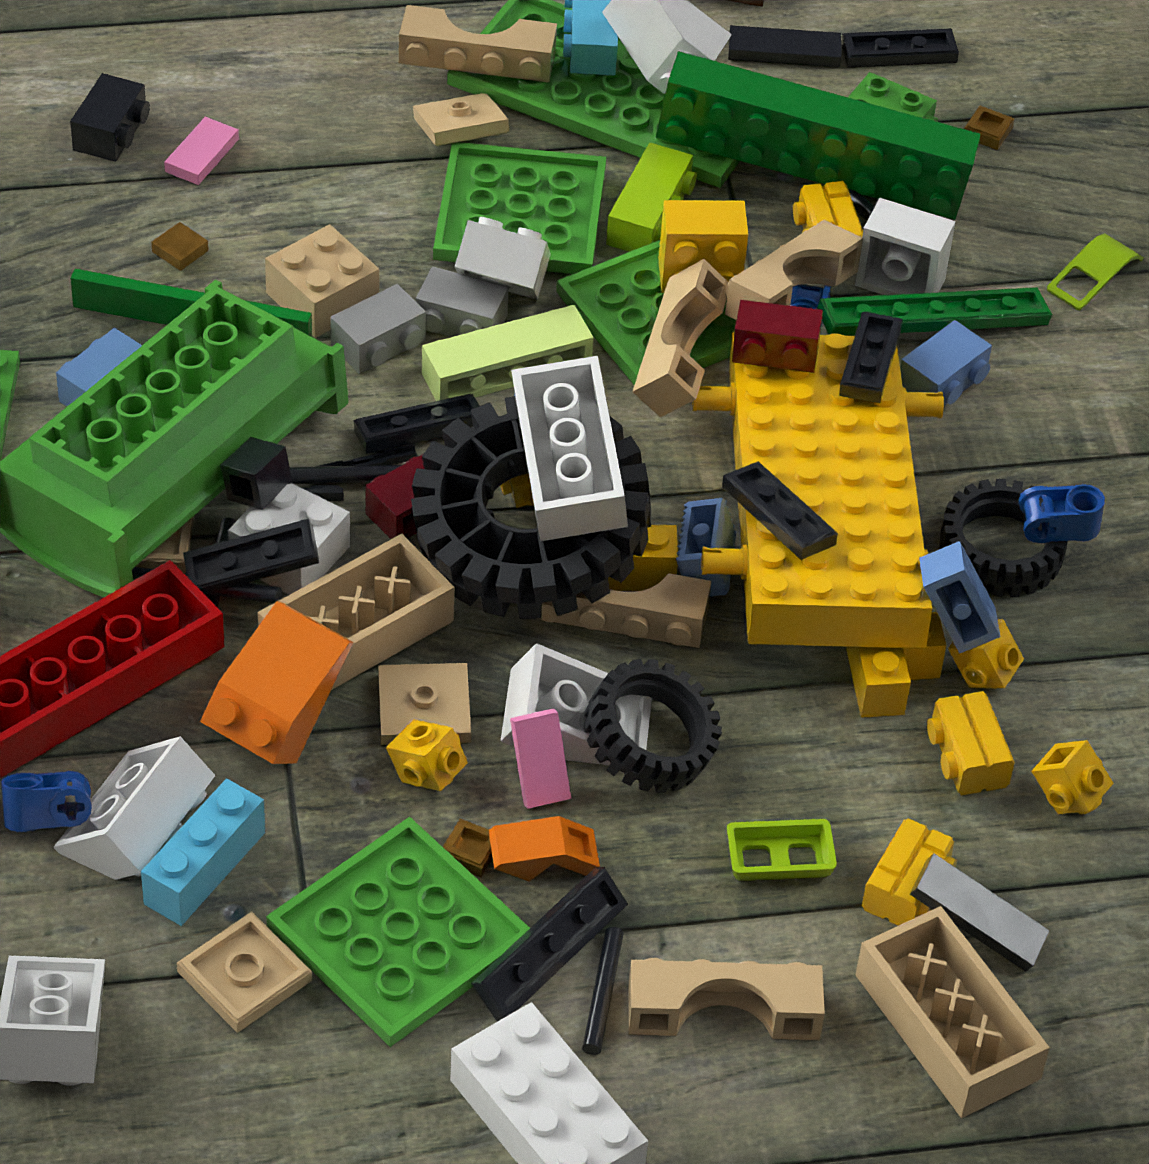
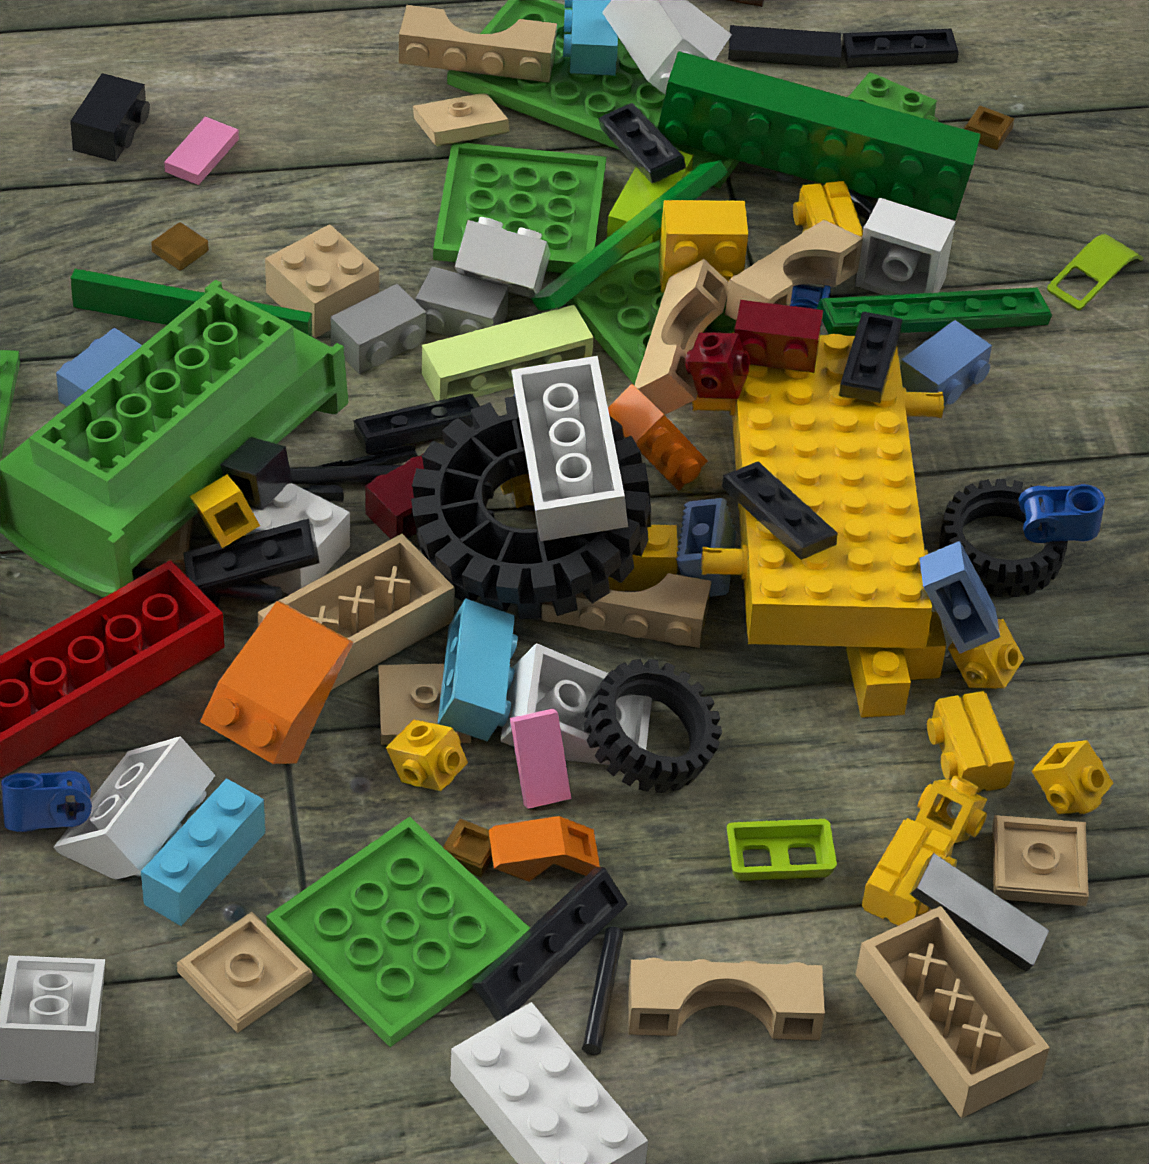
(225, 511): none -> yellow brick
(477, 670): none -> medium azure brick
(626, 238): none -> green tile
(642, 143): none -> black tile
(657, 437): none -> orange brick
(718, 365): none -> dark red brick
(936, 808): none -> yellow brick
(1040, 860): none -> tan plate

